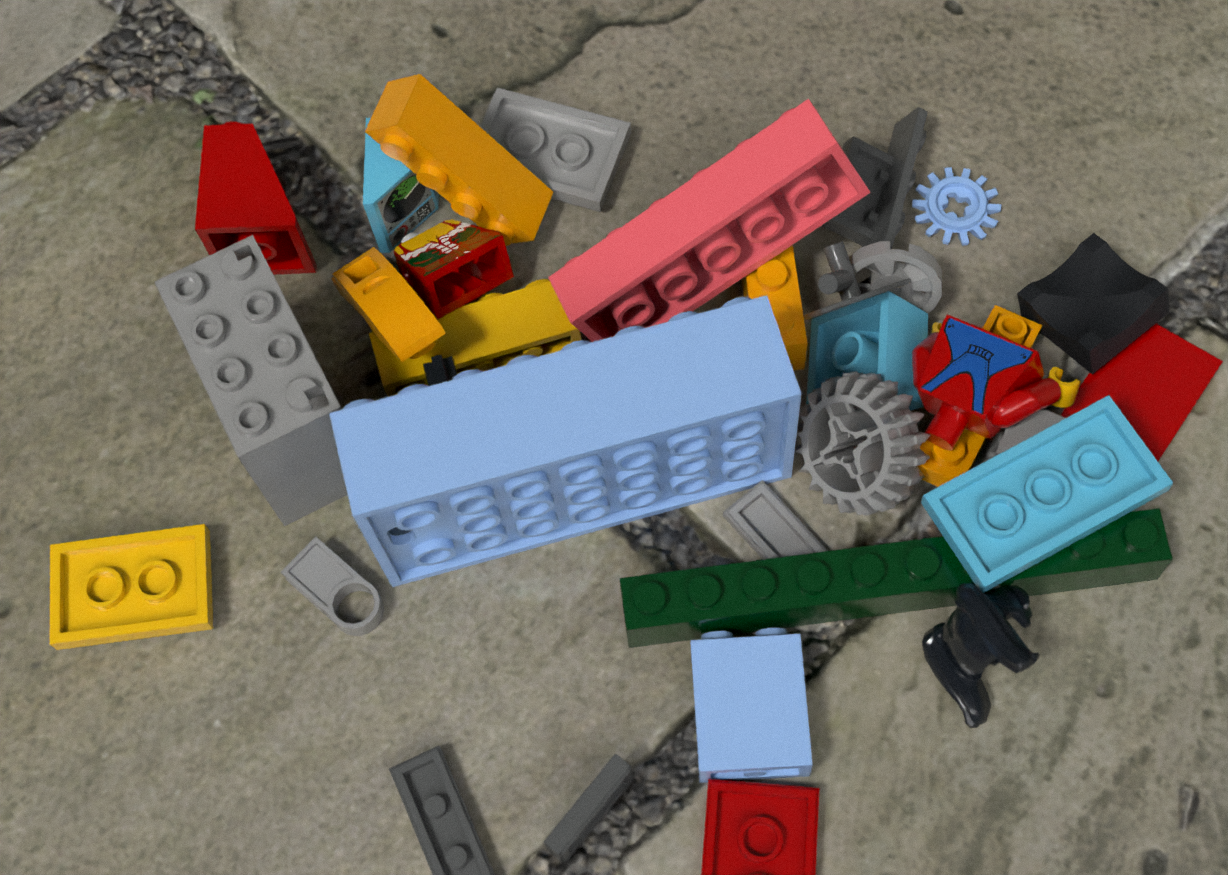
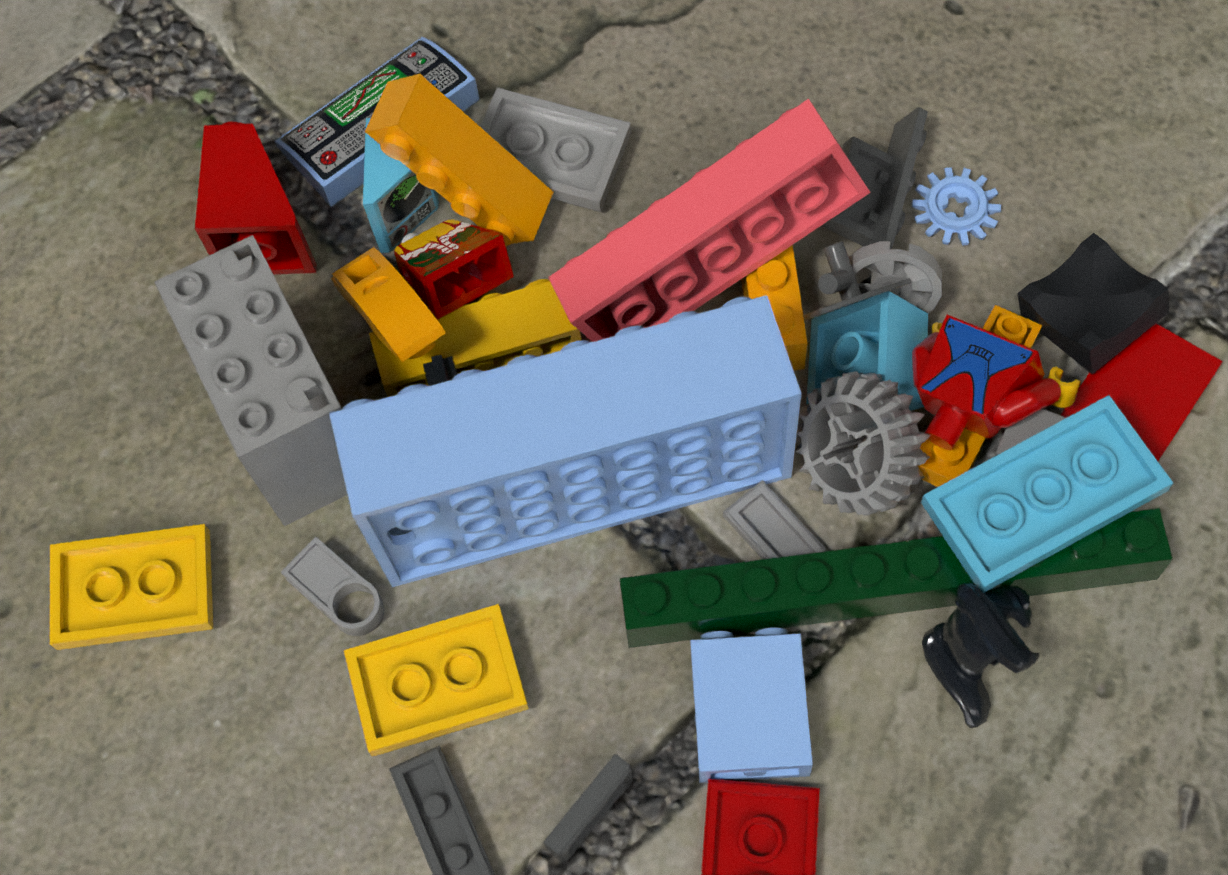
(331, 141): none -> slope
(435, 680): none -> yellow plate

